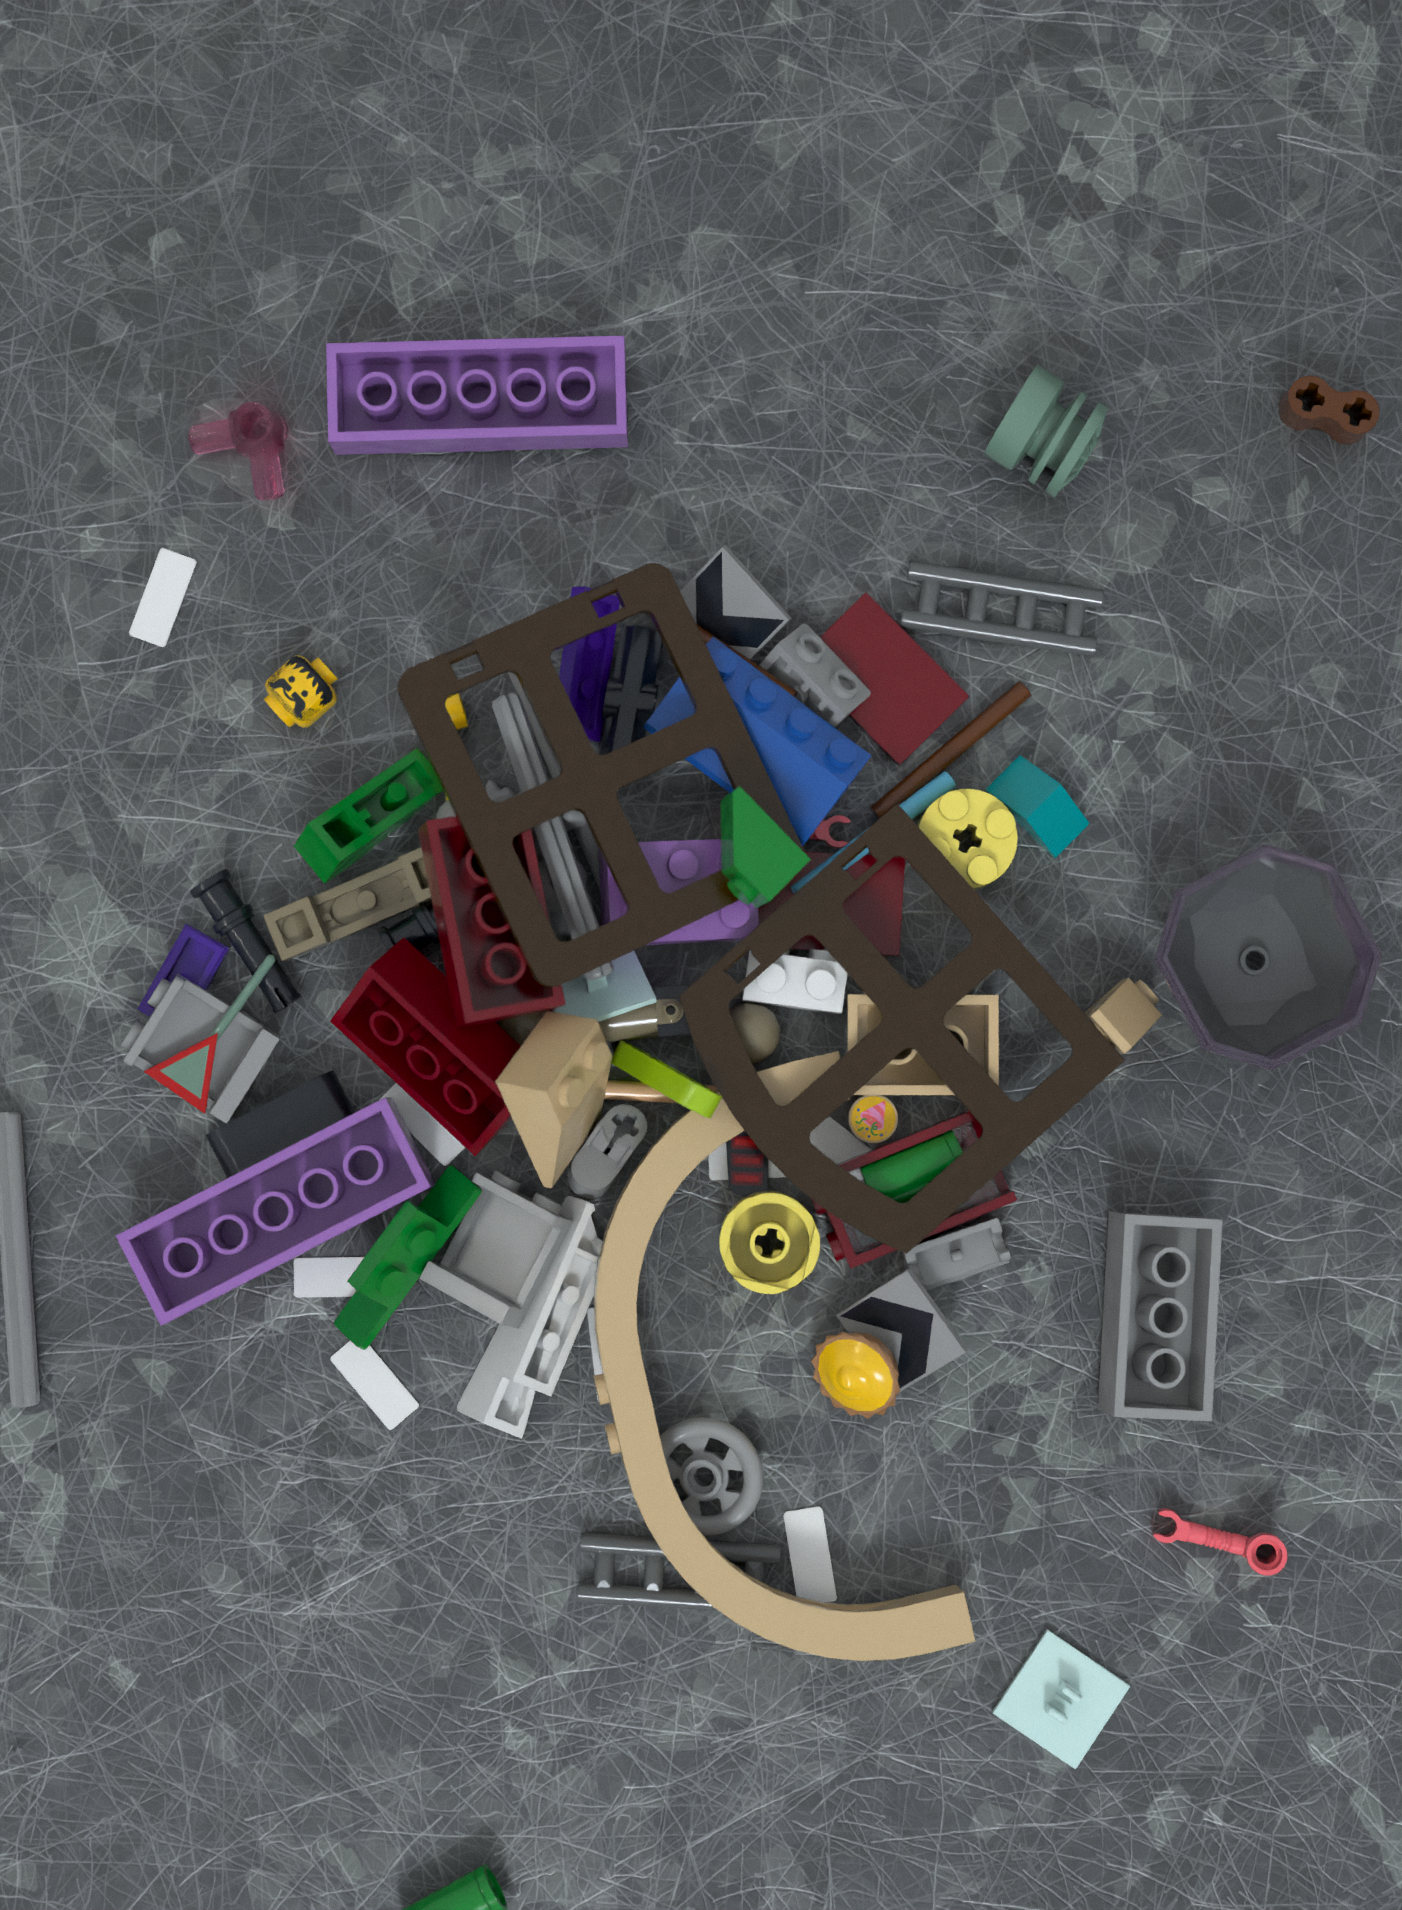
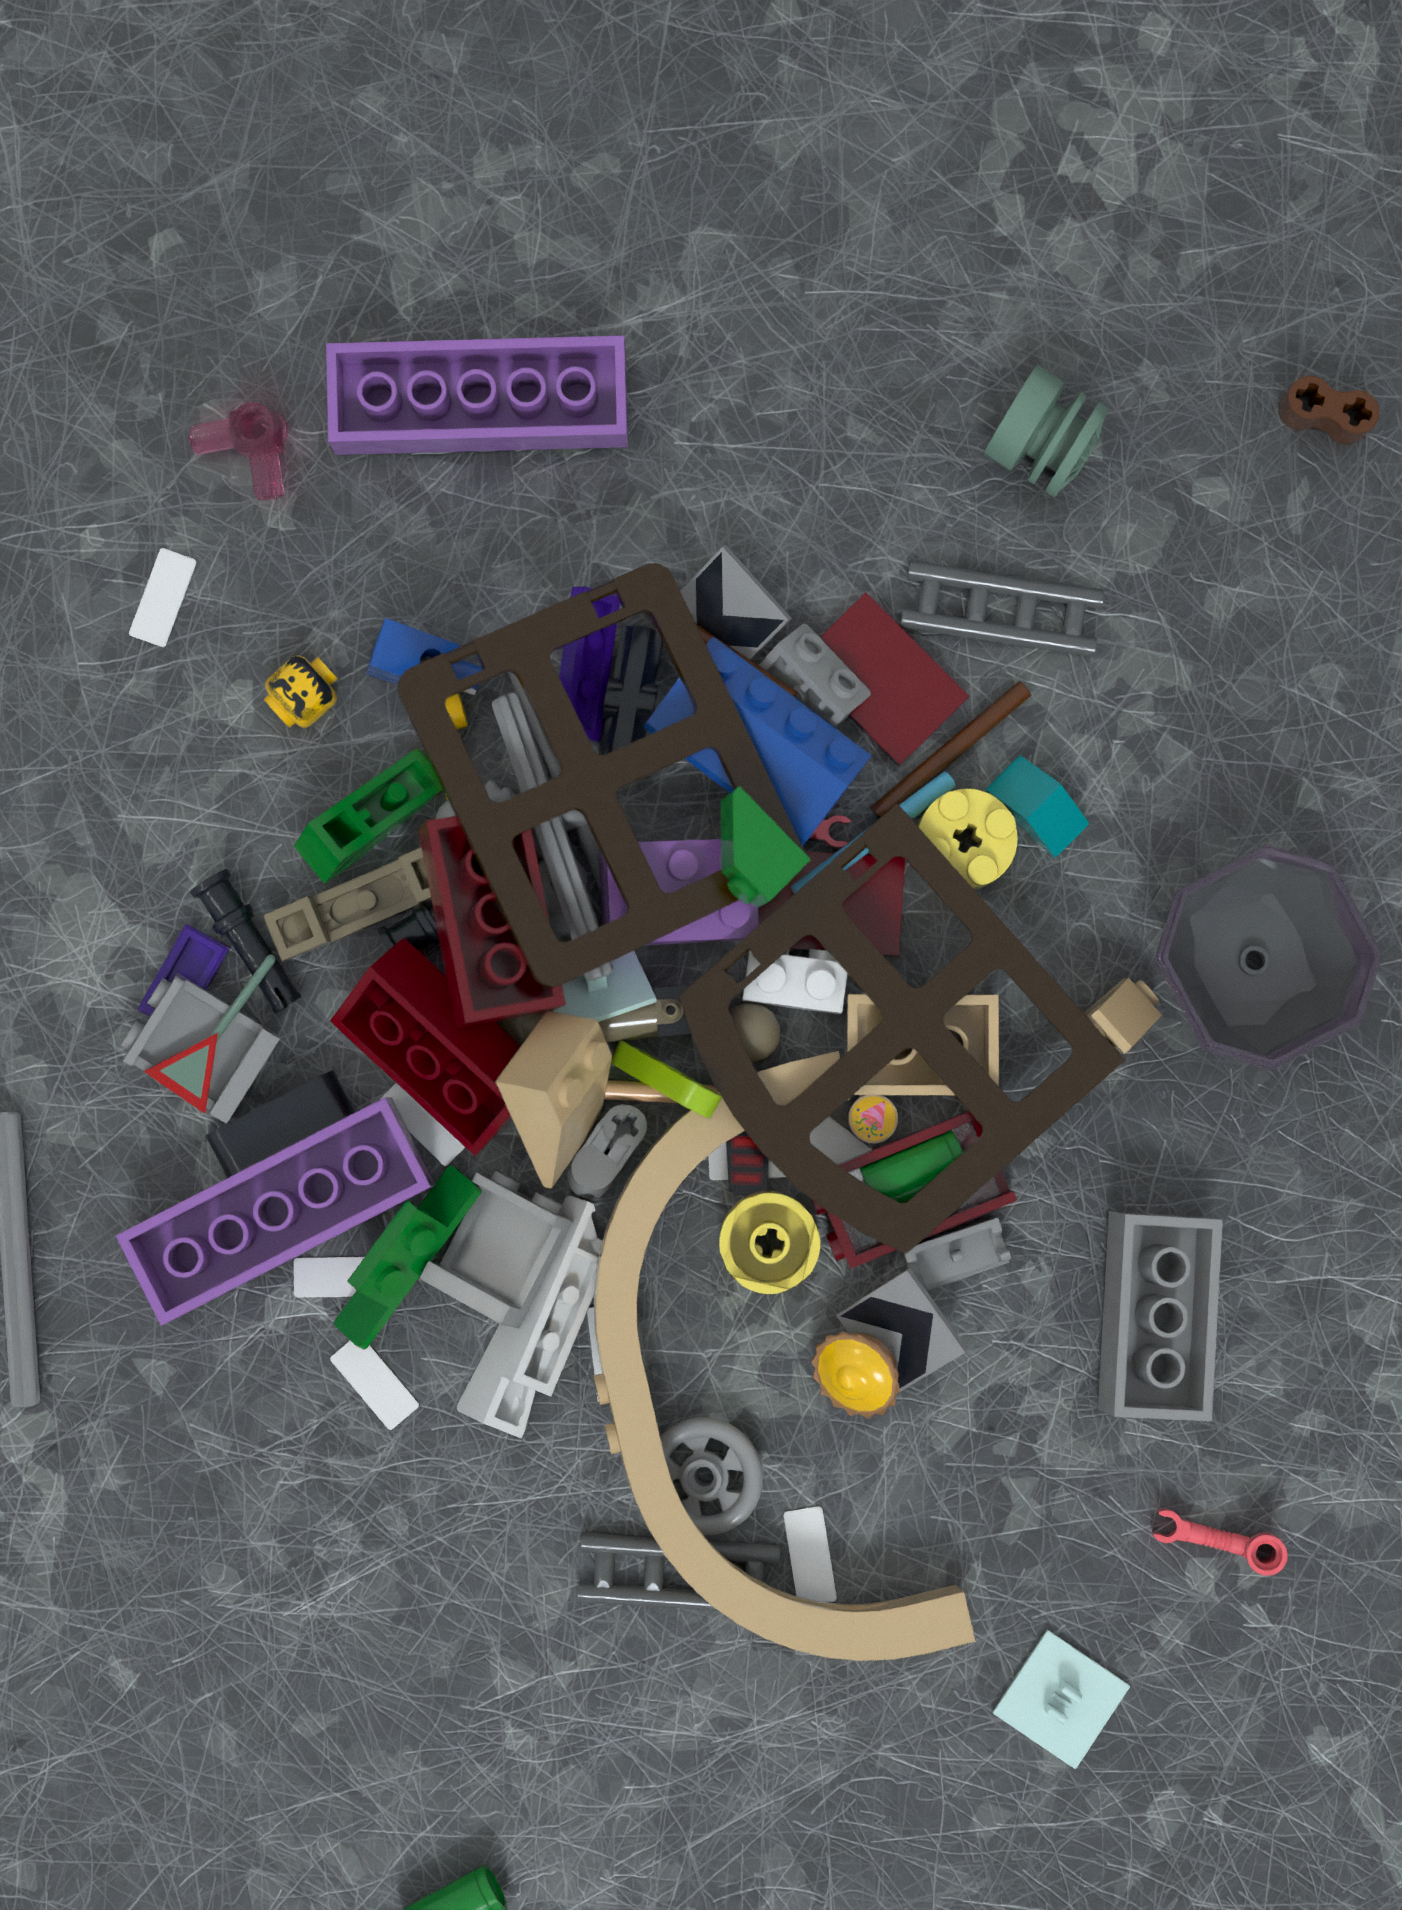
(401, 648): none -> blue torso

